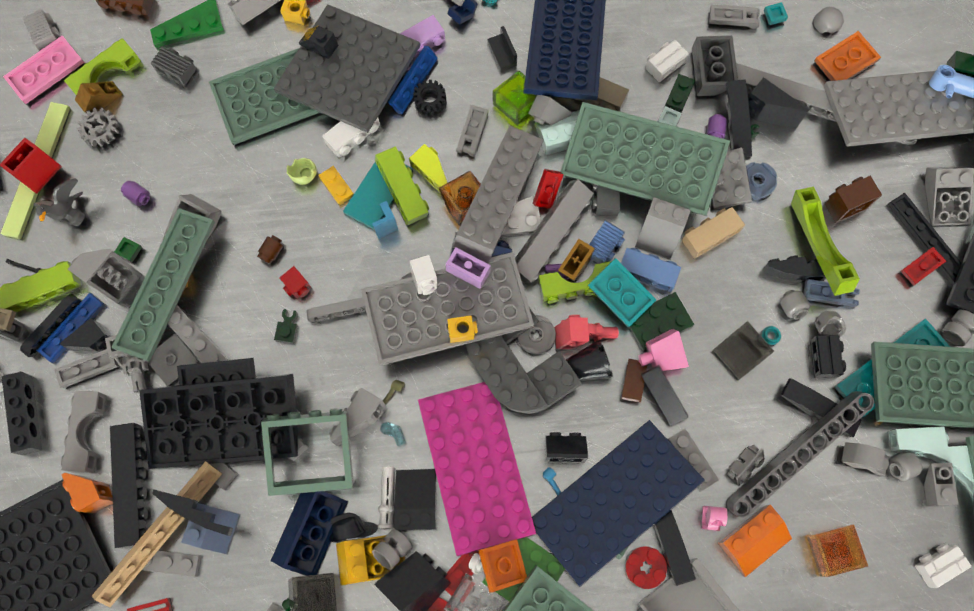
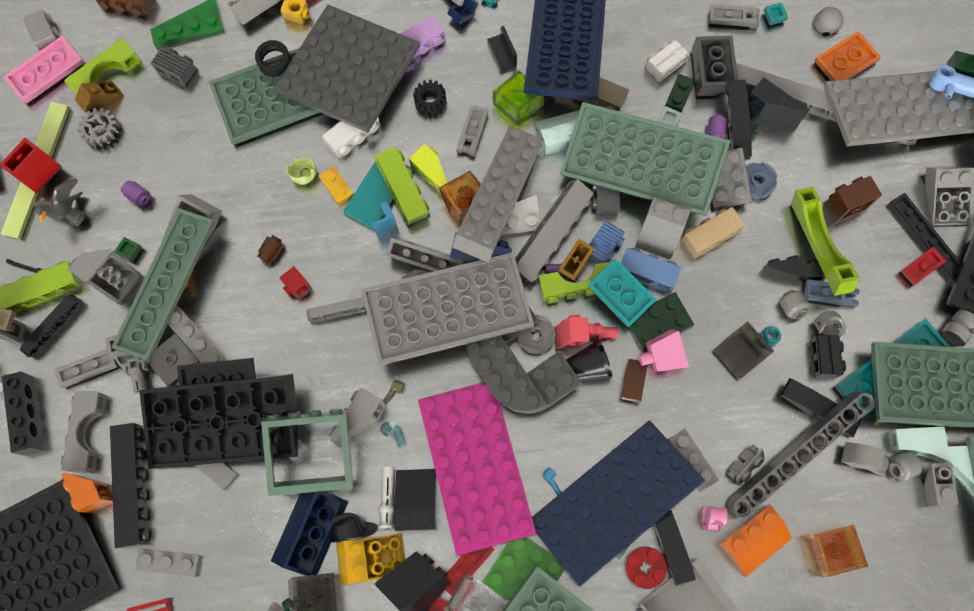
(87, 309): blue tile -> none
(87, 337): black slope -> none
(153, 538): tan plate -> none
(187, 509): black slope -> none
(207, 539): sand blue slope -> none
(267, 47): none -> black tyre
(286, 330): dark green plate -> none
(319, 41): black slope -> none
(388, 552): light grey wheel -> none
(414, 76): blue tile -> none
(420, 255): none -> light grey brick
(423, 275): white brick -> none
(455, 335): yellow brick -> none
(468, 268): lavender brick -> none
(476, 564): white plate -> none
(503, 565): orange plate -> none
(547, 188): red plate -> none
(548, 110): light grey slope -> none
(566, 448): black slope -> none
(664, 395): black tile -> none
(942, 565): white brick -> none

